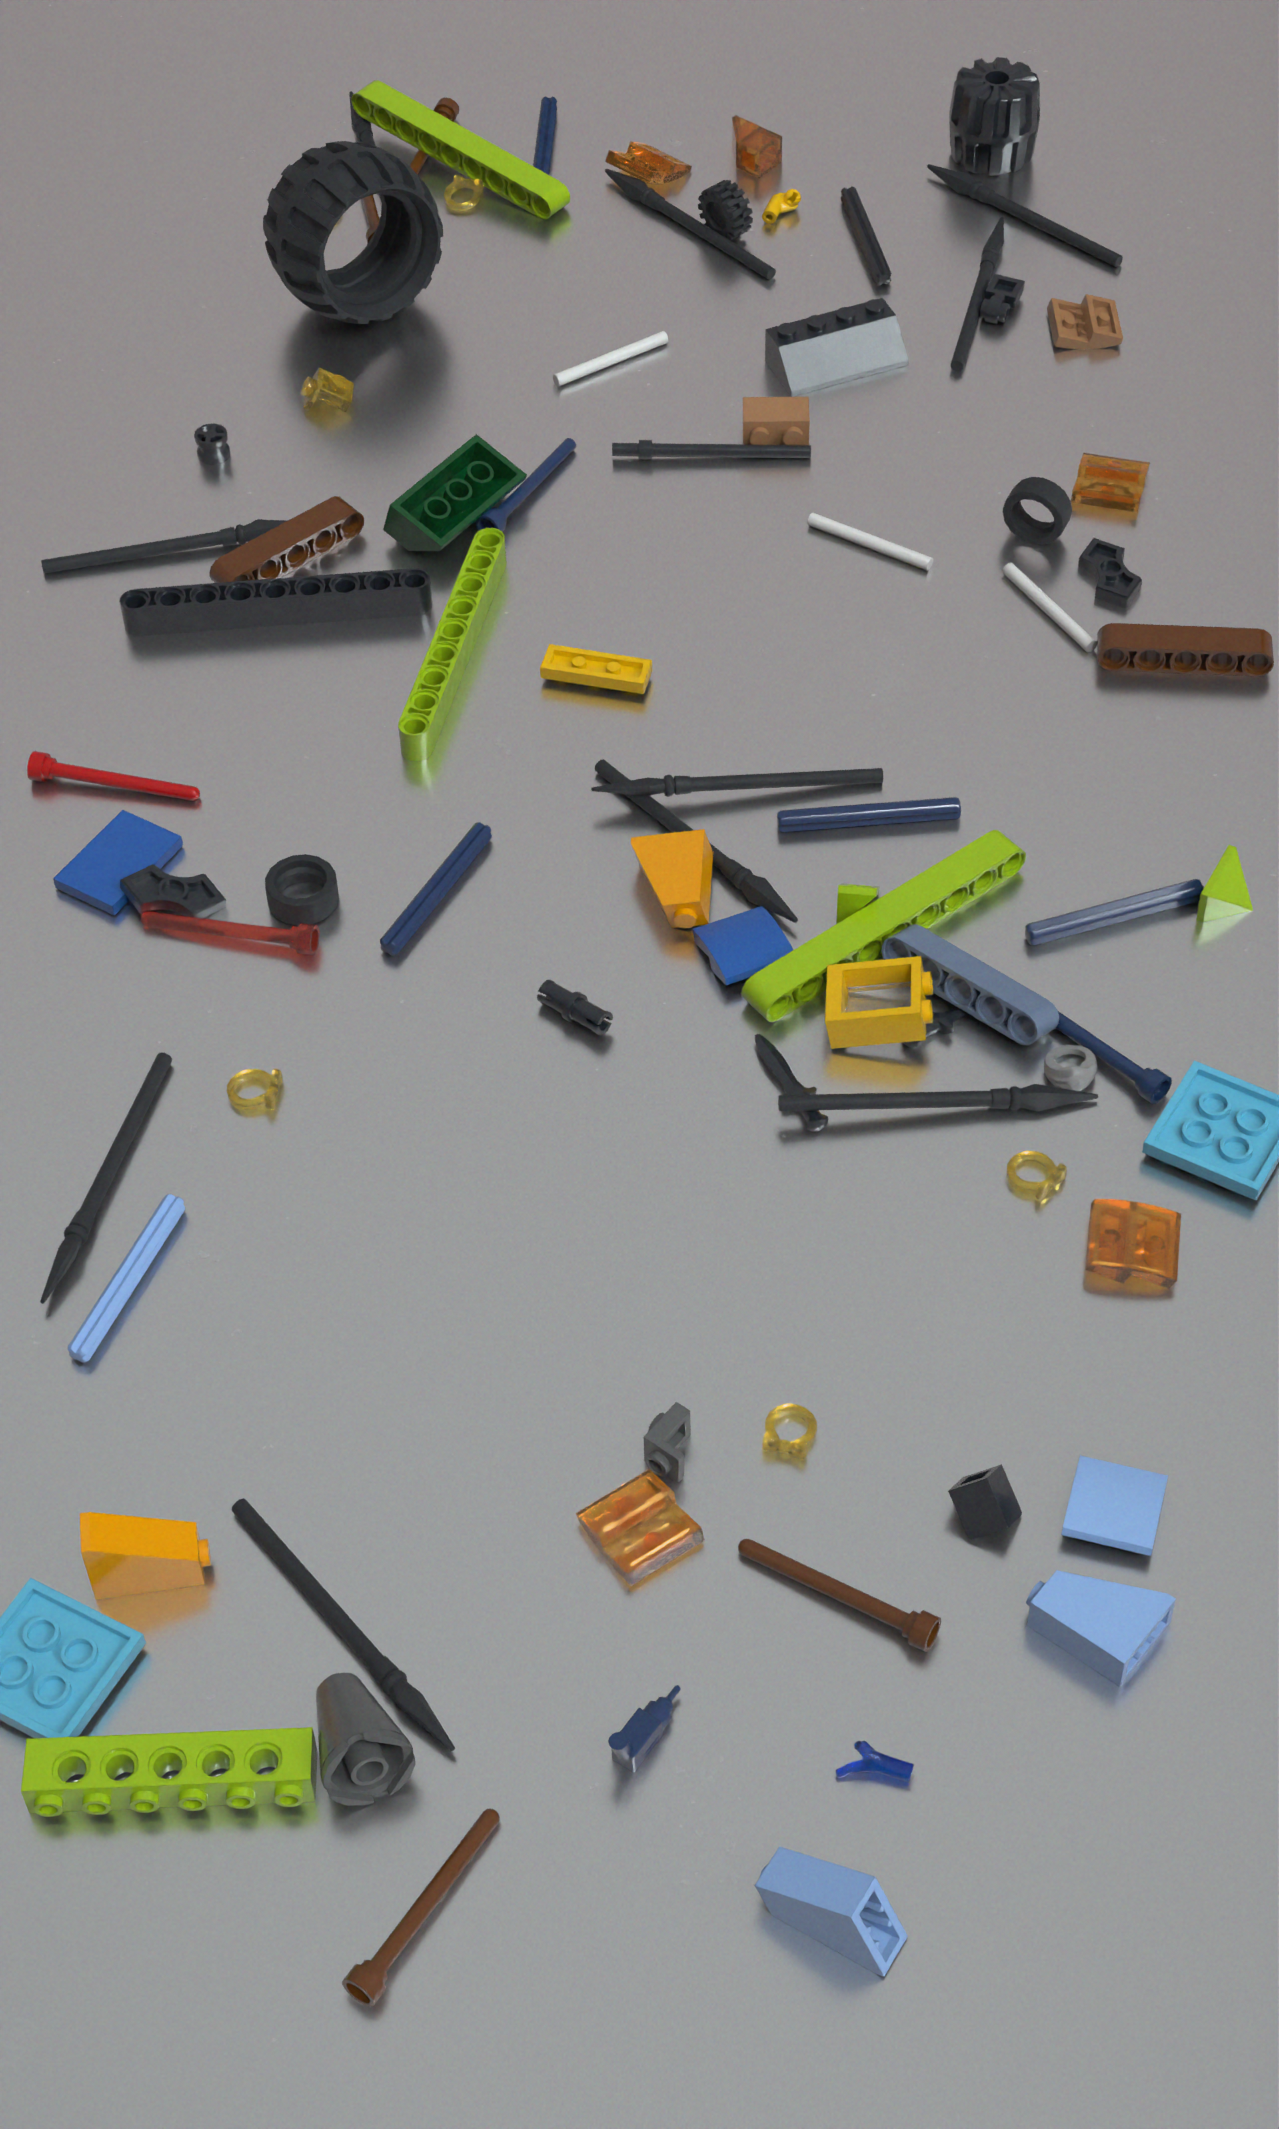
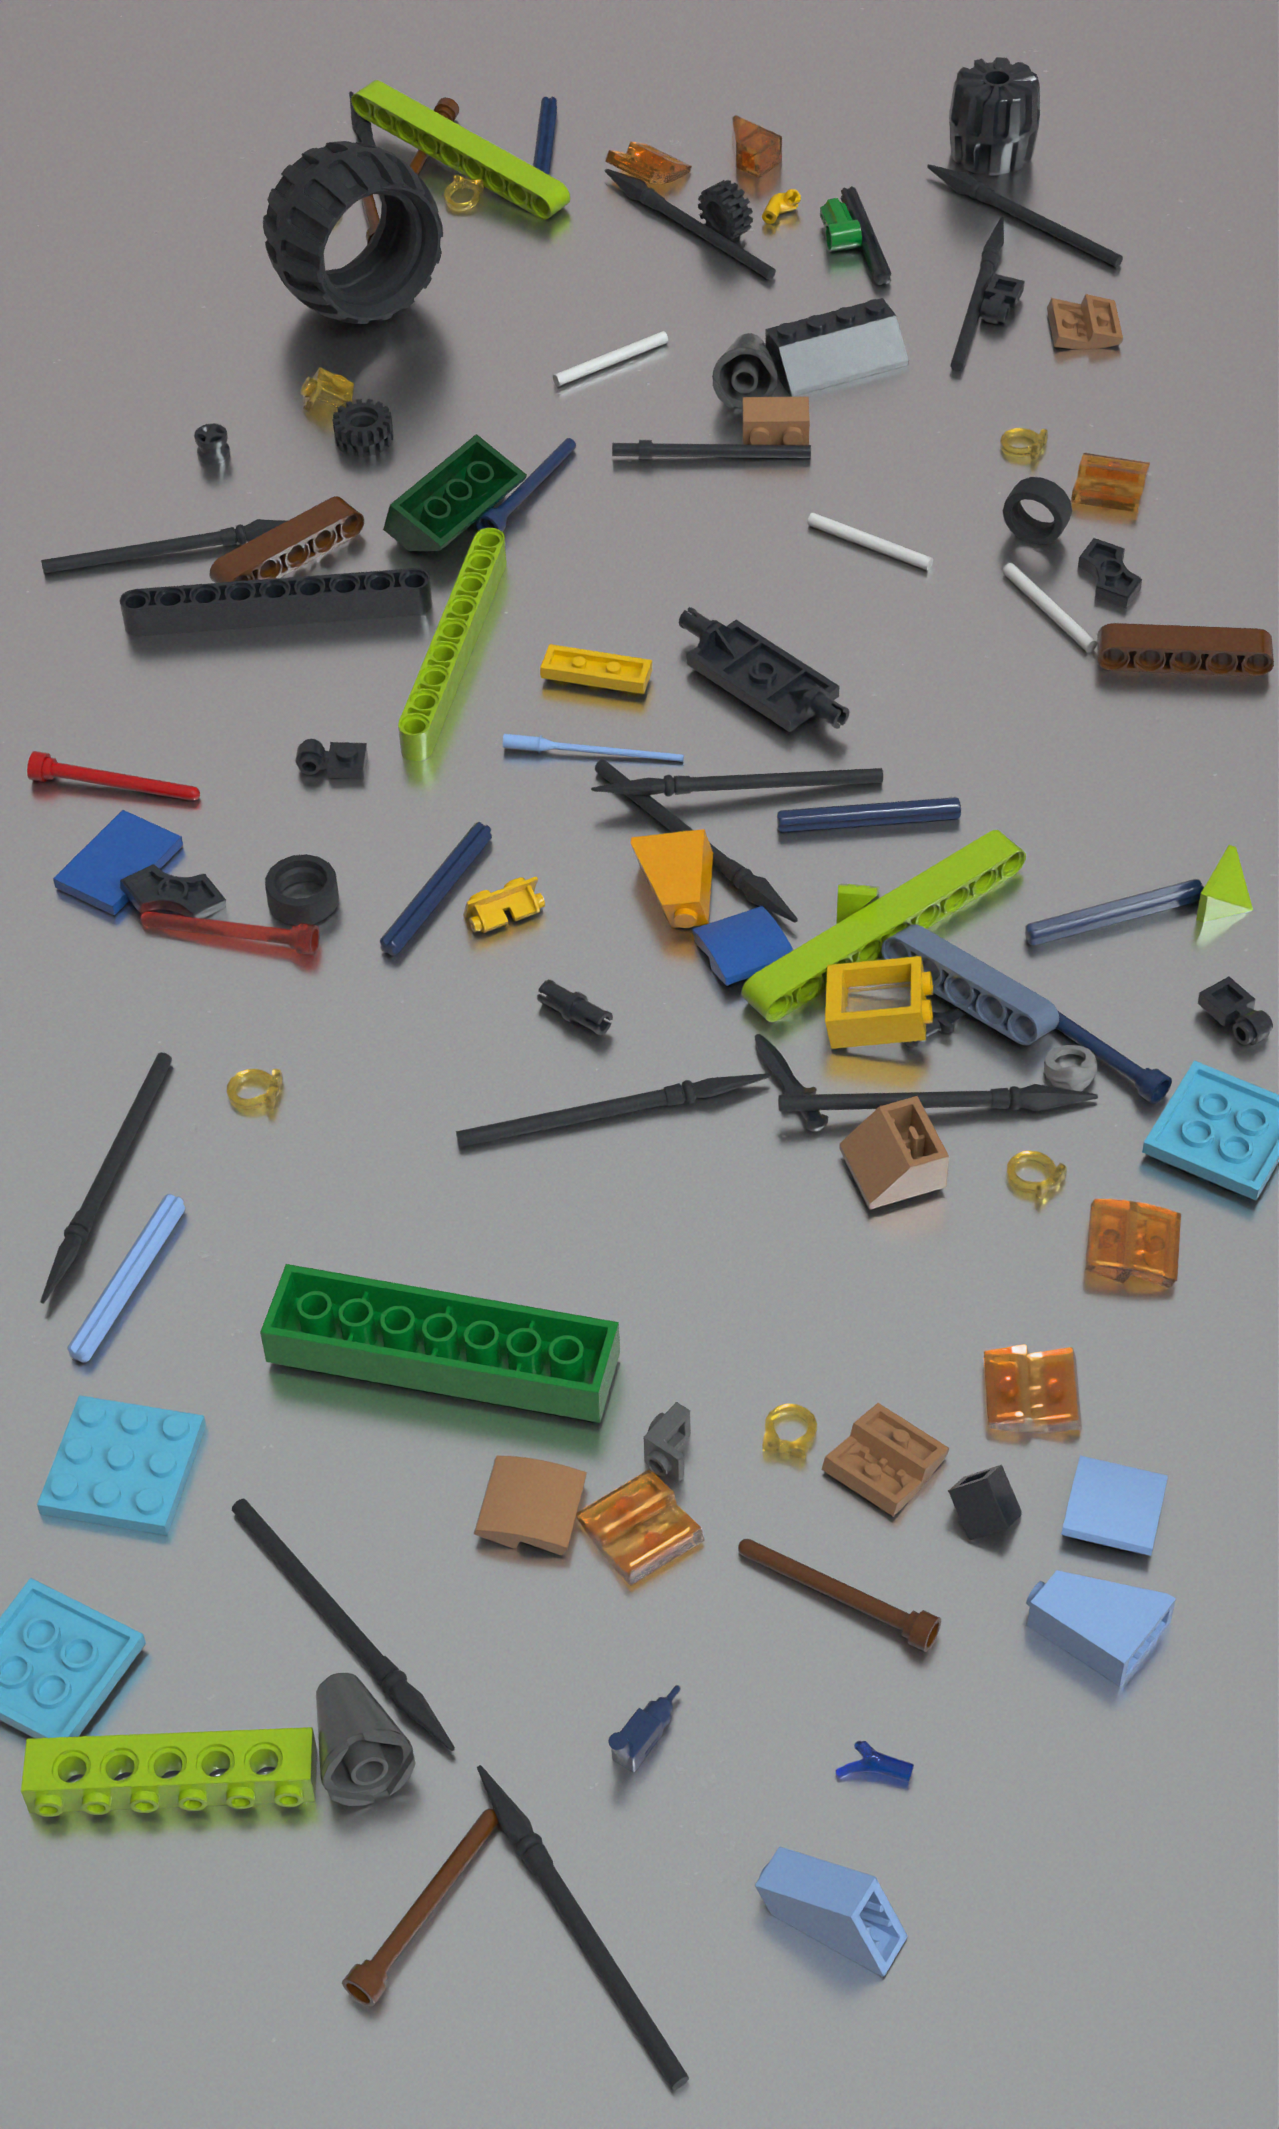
(122, 1465): none -> medium azure plate
(141, 1554): light orange slope -> none
(341, 760): none -> black plate
(363, 427): none -> black tyre
(442, 1342): none -> green brick
(490, 907): none -> yellow hinge
(530, 1503): none -> medium nougat slope
(539, 1861): none -> black piece
(540, 744): none -> light blue piece
(668, 1096): none -> black piece
(744, 371): none -> dark grey cone
(761, 673): none -> black plate
(840, 229): none -> green piece
(885, 1459): none -> medium nougat slope
(896, 1154): none -> medium nougat slope
(1031, 451): none -> clear yellow piece
(1032, 1390): none -> clear orange slope
(1230, 1003): none -> black plate

